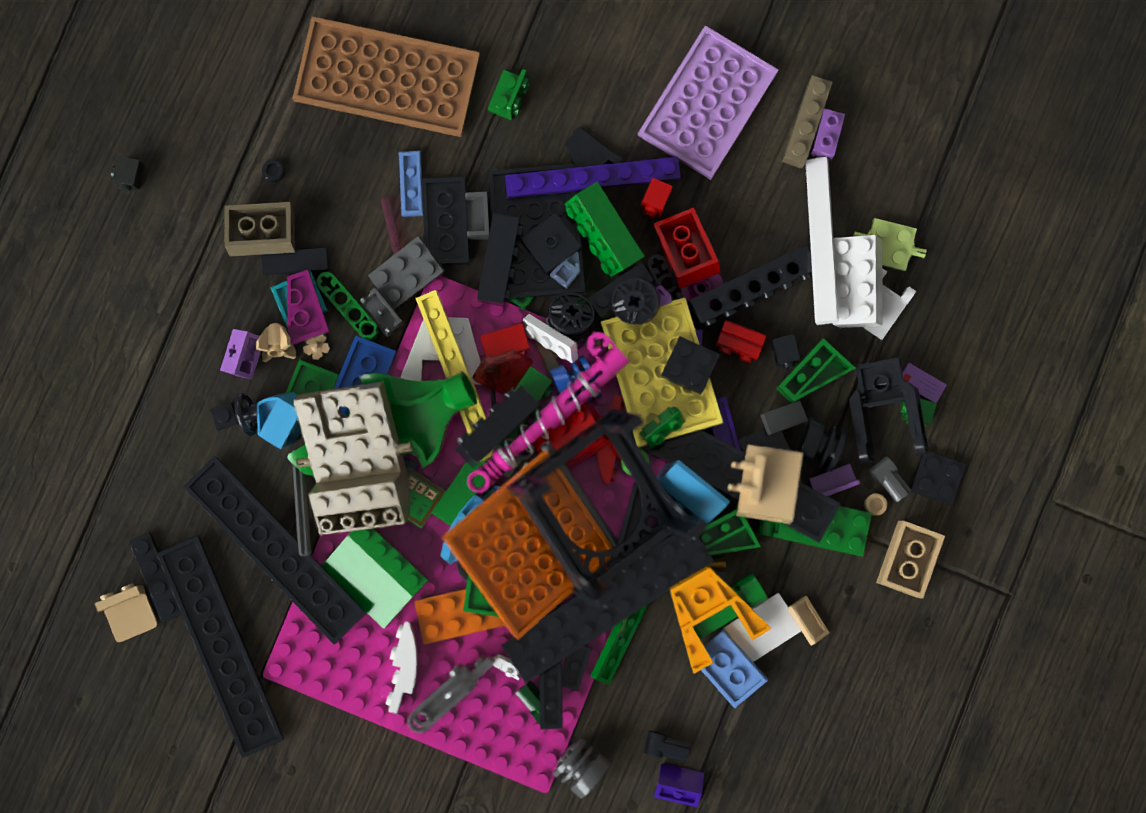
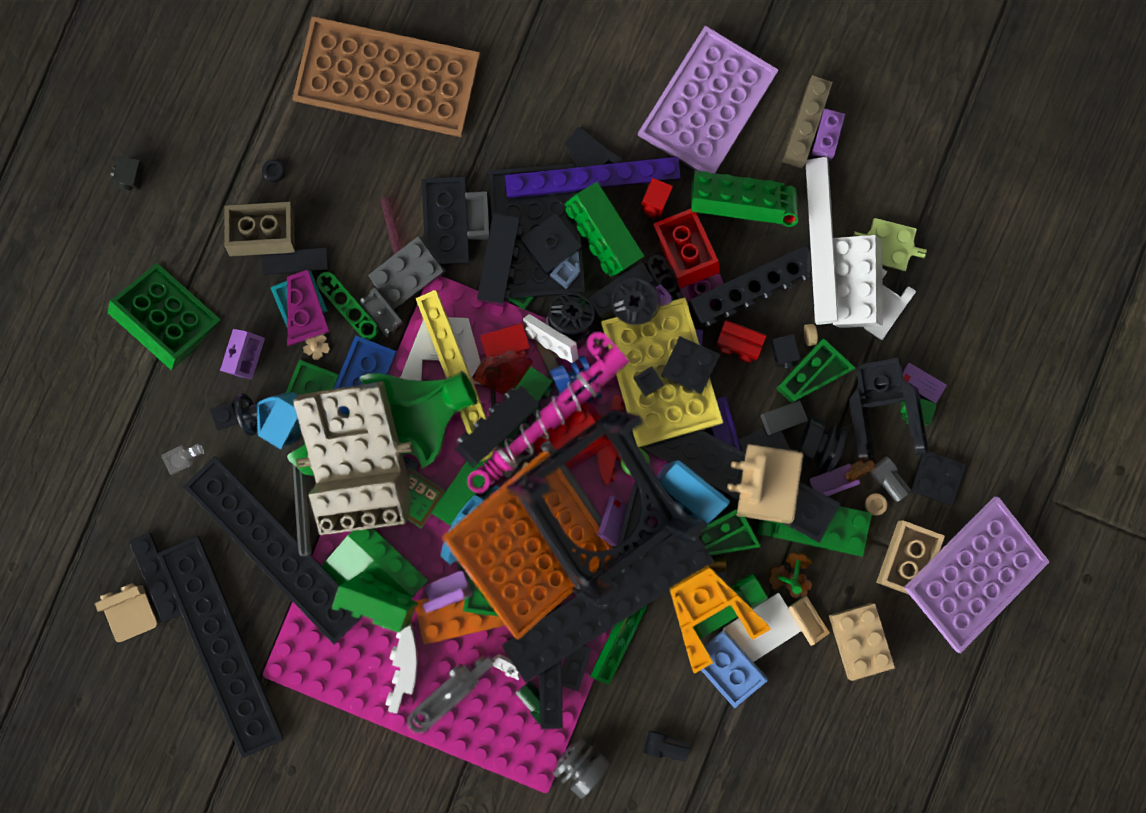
(163, 316): none -> green slope
(178, 458): none -> clear plate
(275, 343): tan brick -> none
(376, 601): none -> green wedge
(411, 183): medium blue tile -> none
(447, 591): none -> medium lavender panel
(508, 94): green bracket -> none
(613, 520): none -> medium lavender tile
(648, 381): none -> black plate
(655, 433): green hinge -> none
(679, 785): dark purple panel -> none
(744, 198): none -> green hinge
(796, 584): none -> reddish brown plant
(810, 335): none -> tan tile
(860, 469): none -> clear orange plate
(861, 641): none -> tan brick
(977, 574): none -> lavender plate

